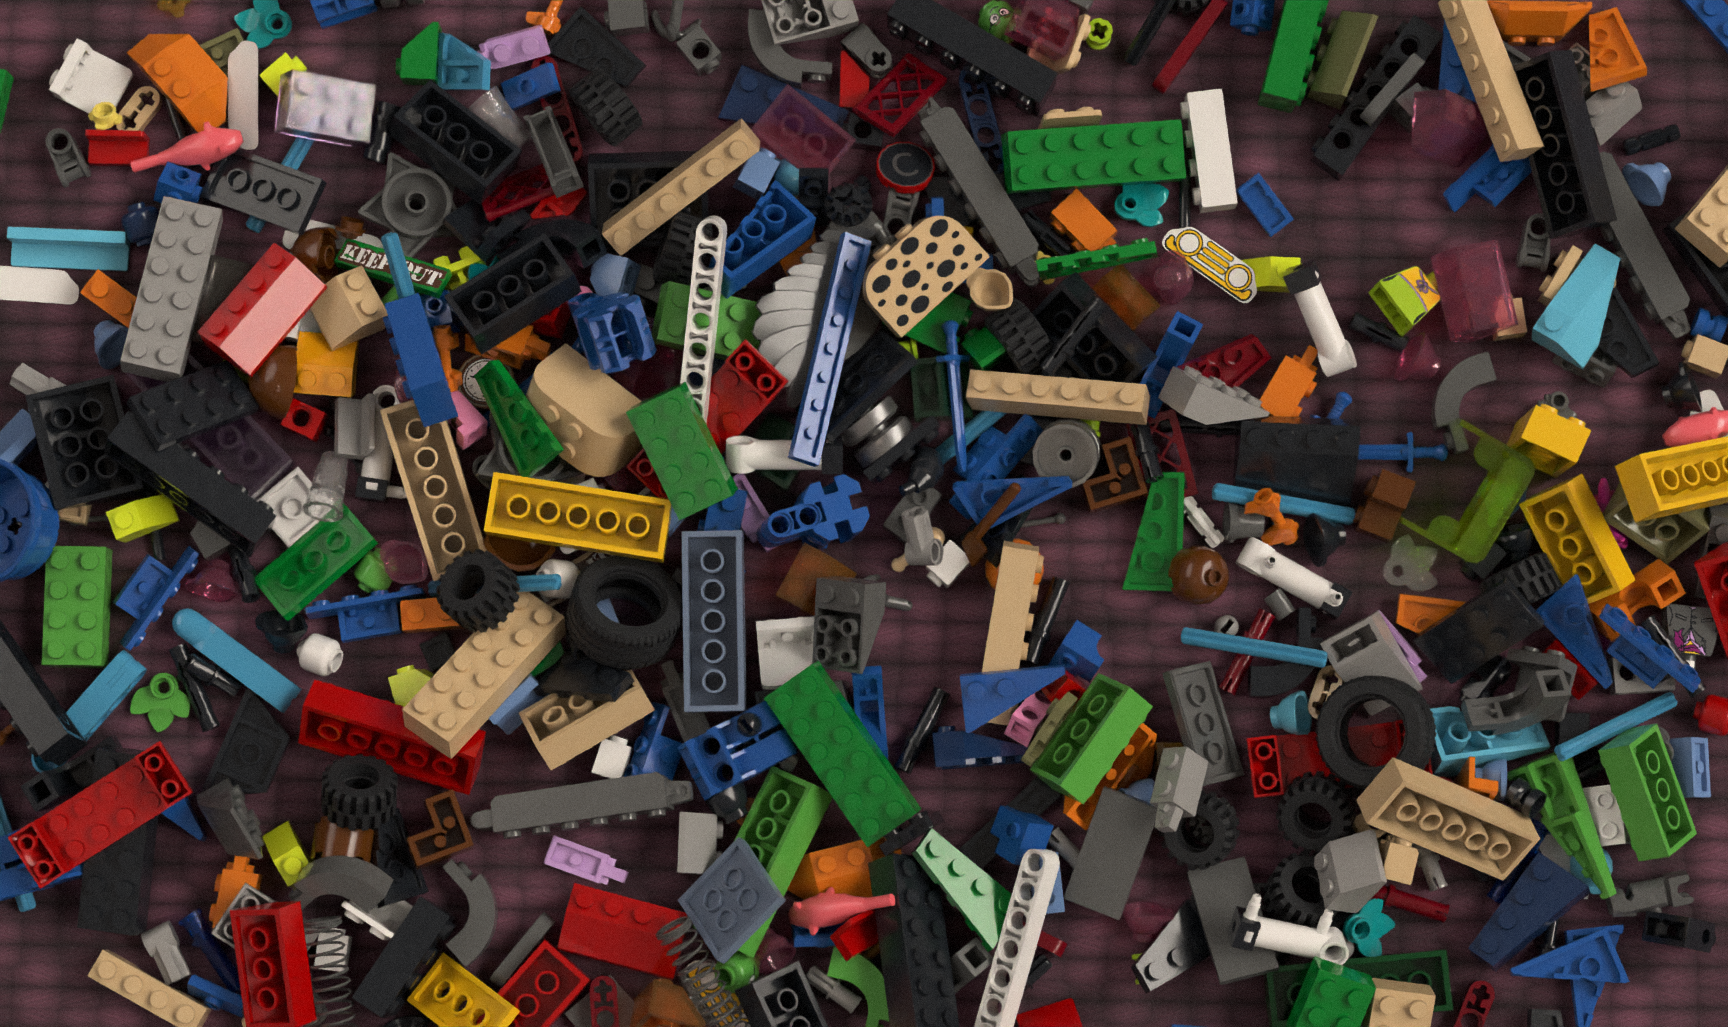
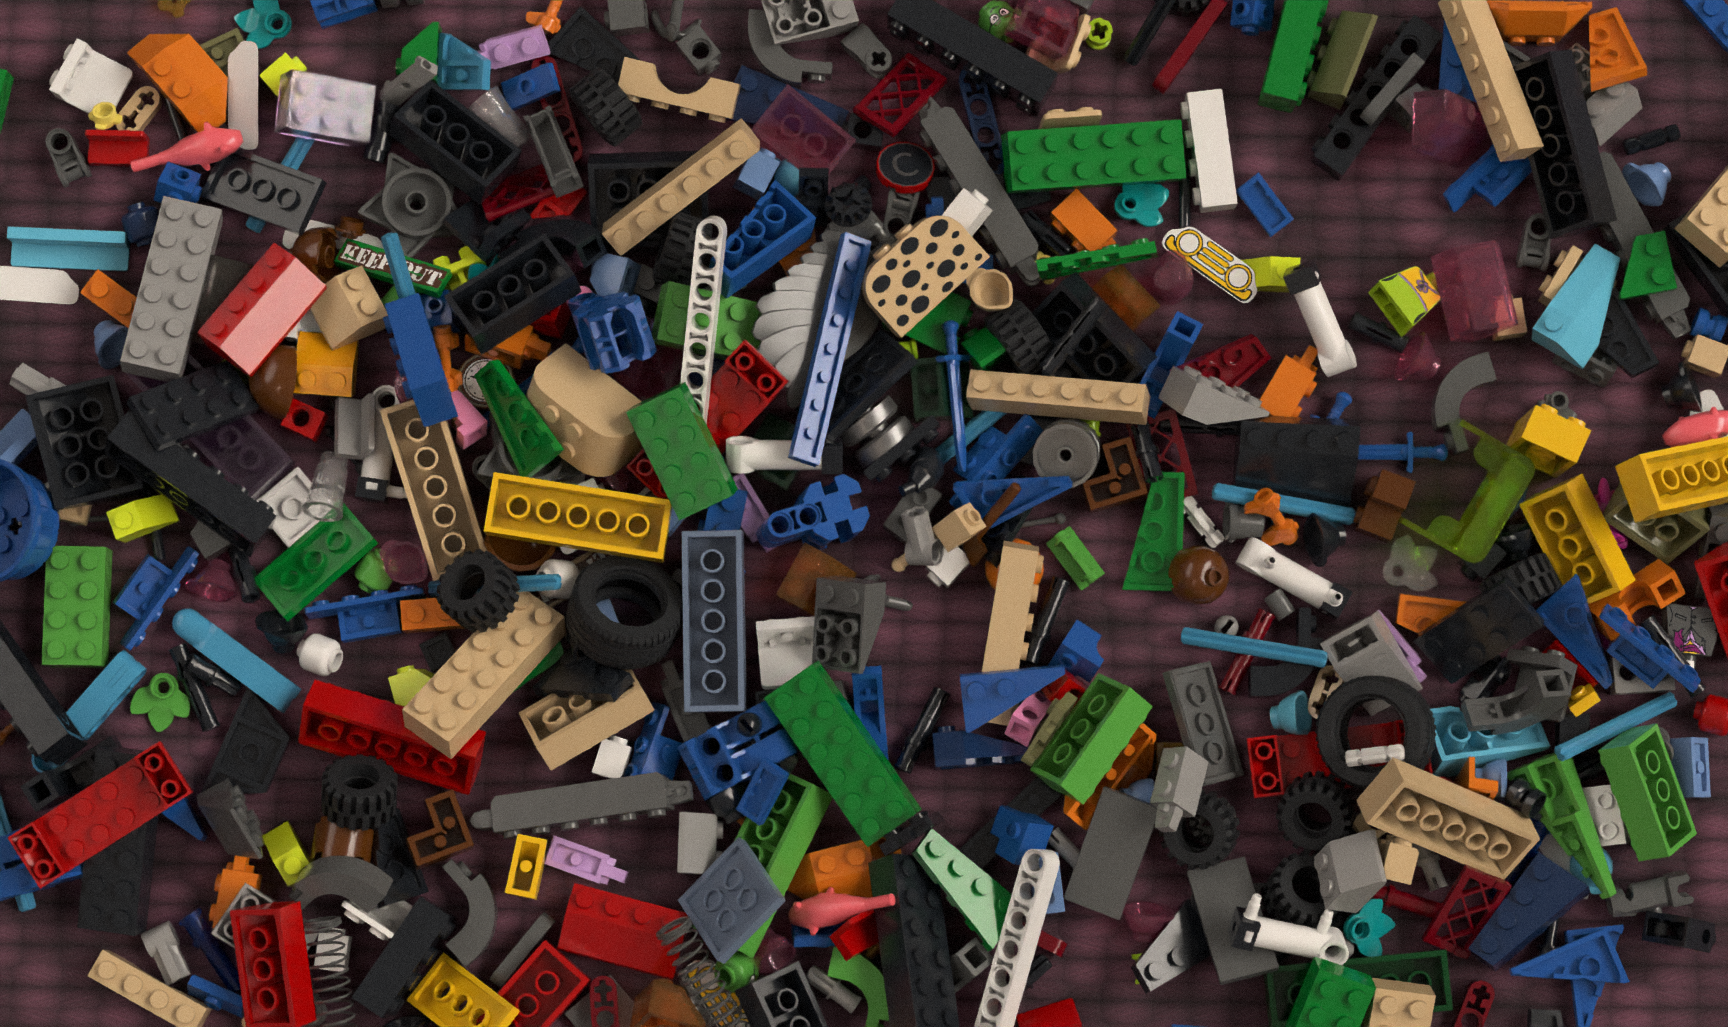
(409, 81): none -> light grey piece
(507, 715): medium blue panel -> none
(526, 867): none -> yellow slope
(715, 97): none -> tan arch
(762, 791): none -> blue plate
(853, 81): red slope -> none
(959, 527): none -> tan brick
(969, 210): none -> white brick
(1075, 558): none -> bright green hinge
(1374, 755): none -> white axle
(1456, 893): none -> dark red window
(1582, 699): none -> yellow plate
(1648, 267): none -> green wing

